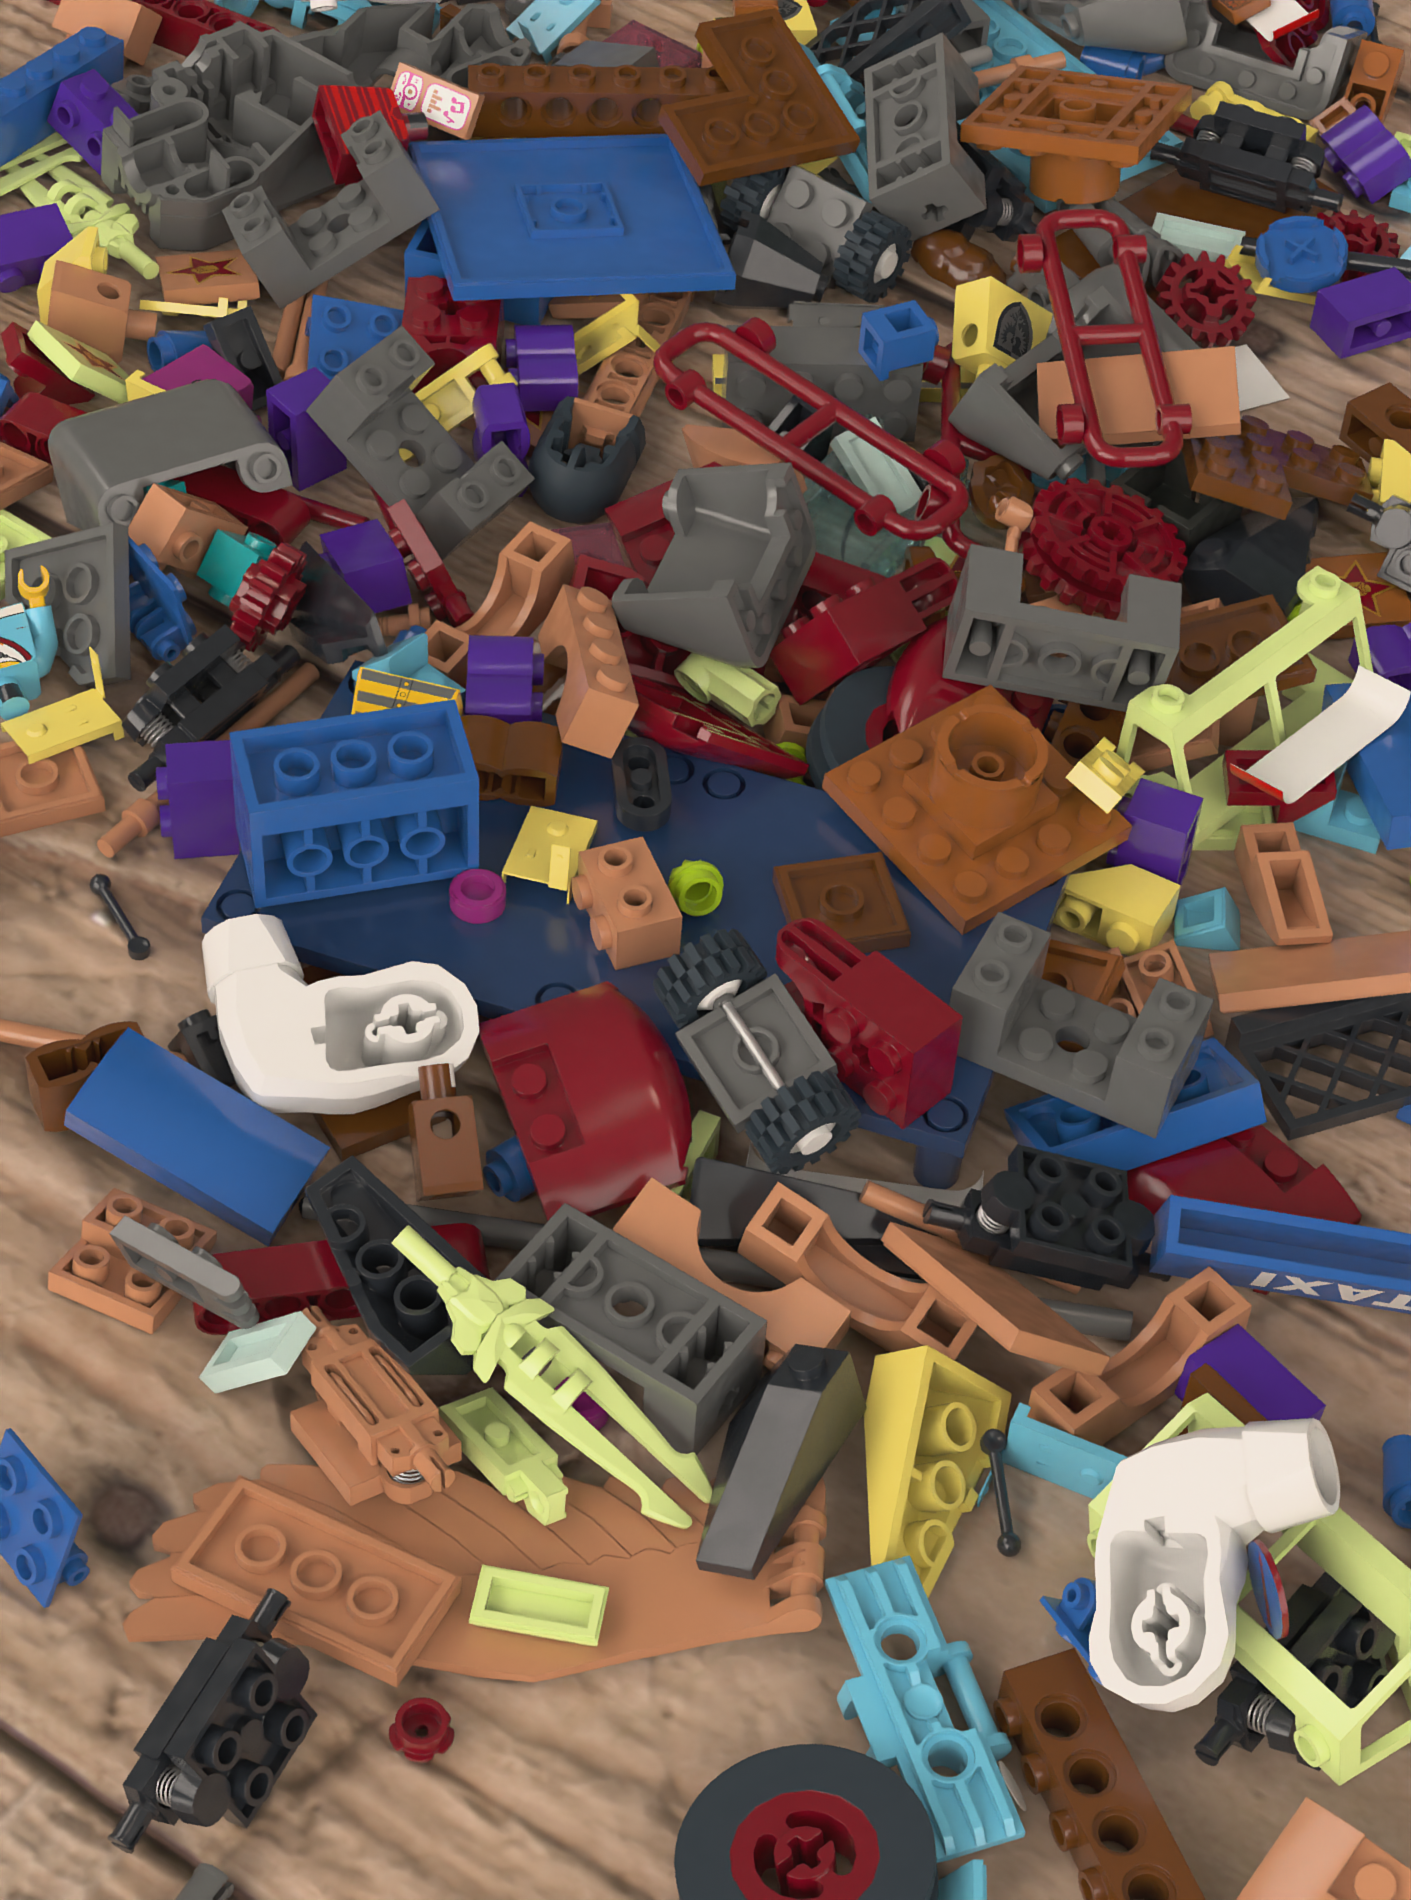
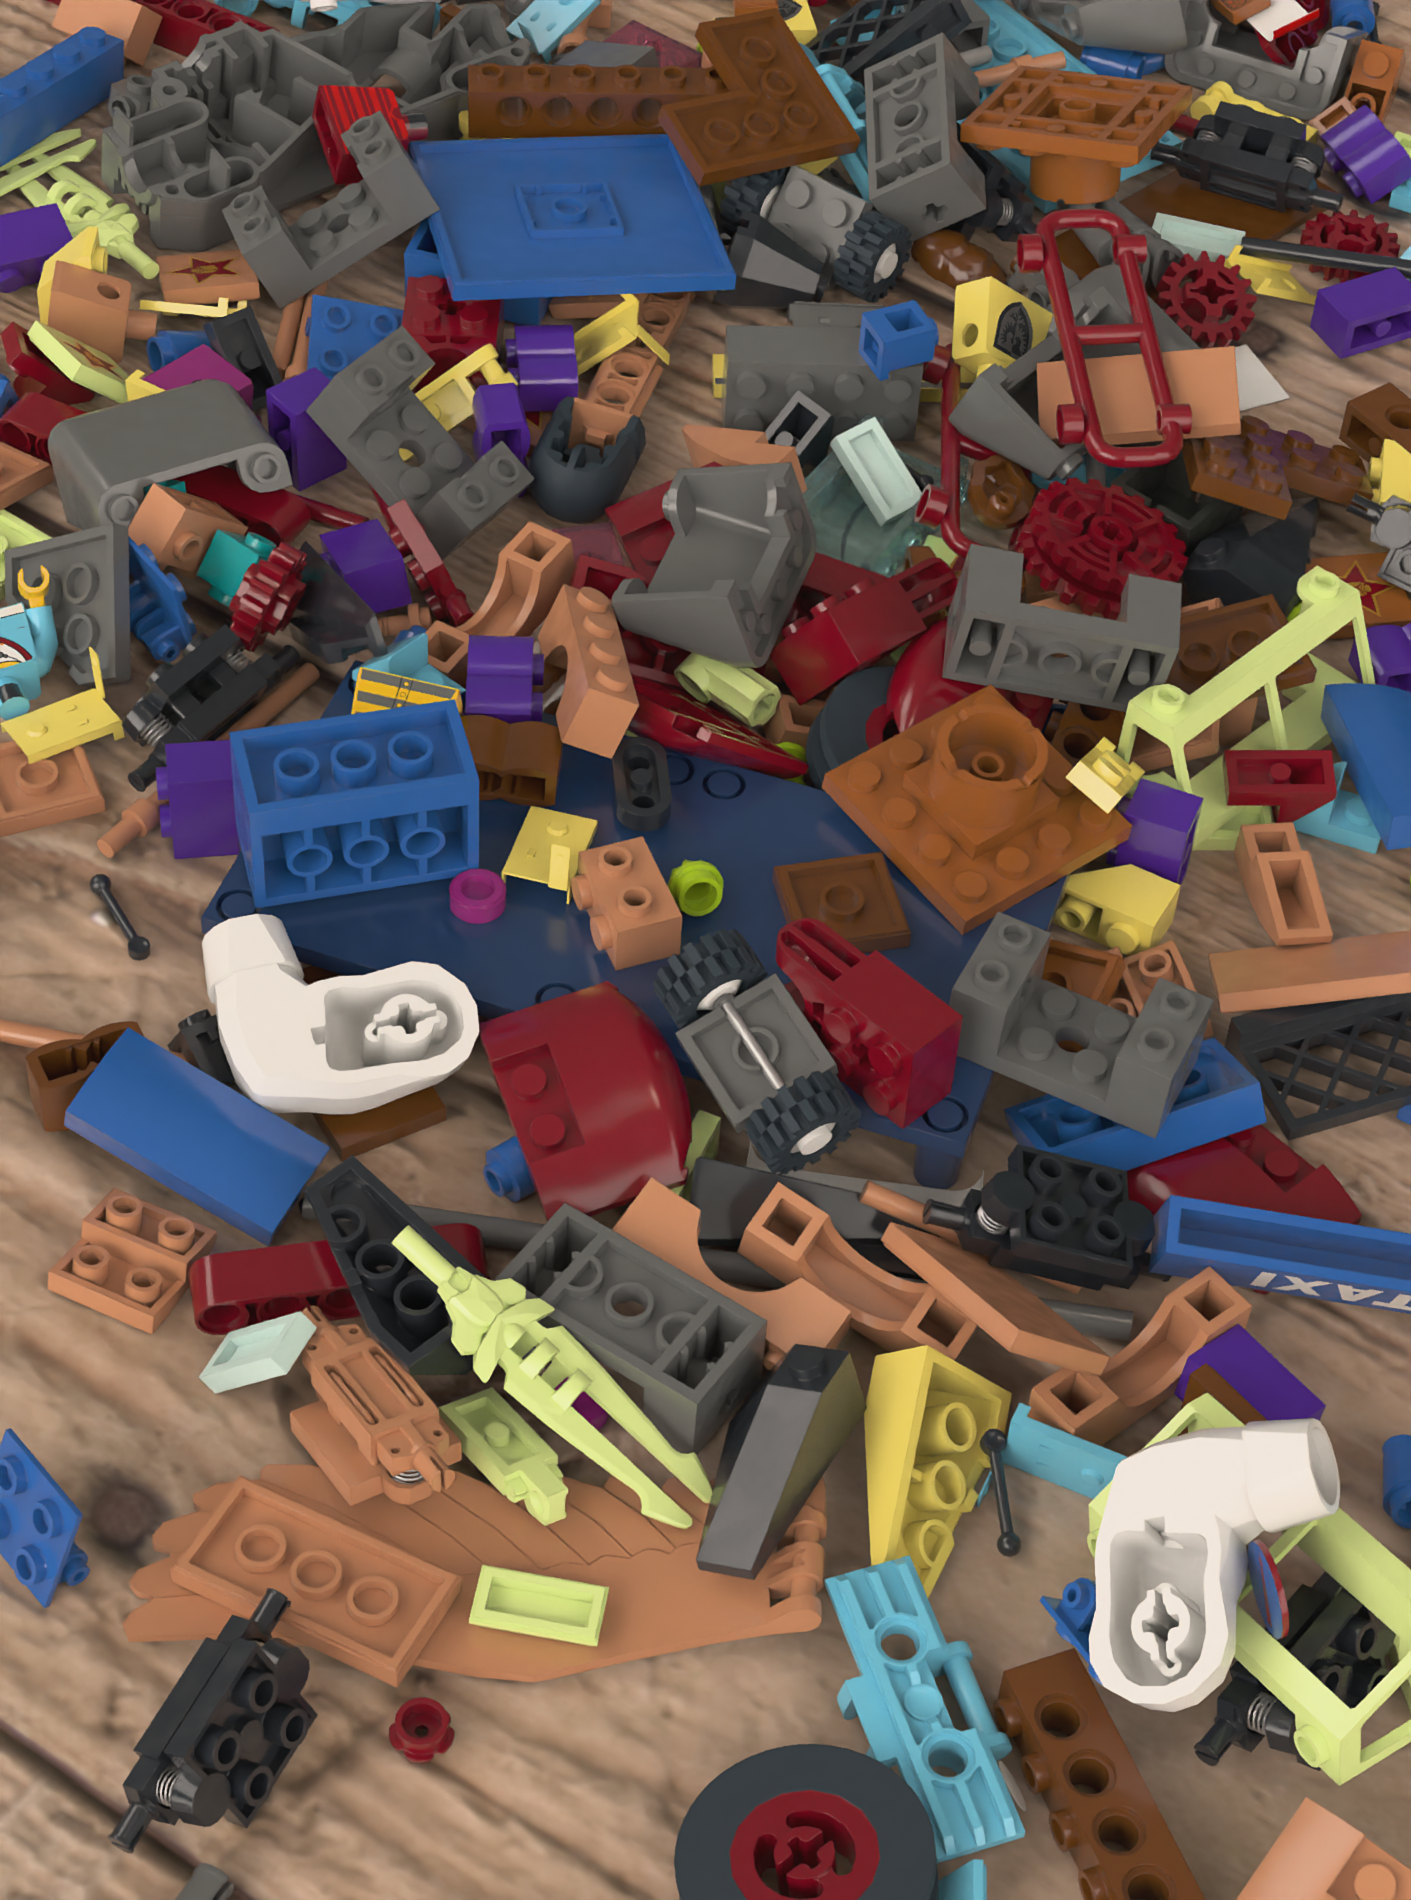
(82, 112): dark purple brick -> none
(187, 1272): dark grey hinge -> none
(442, 101): tile -> none
(443, 1165): reddish brown torso -> none
(752, 344): dark red bar -> none
(1015, 515): nougat hand -> none
(1208, 921): medium azure slope -> none
(1301, 254): blue tile -> none
(1328, 739): white sticker -> none

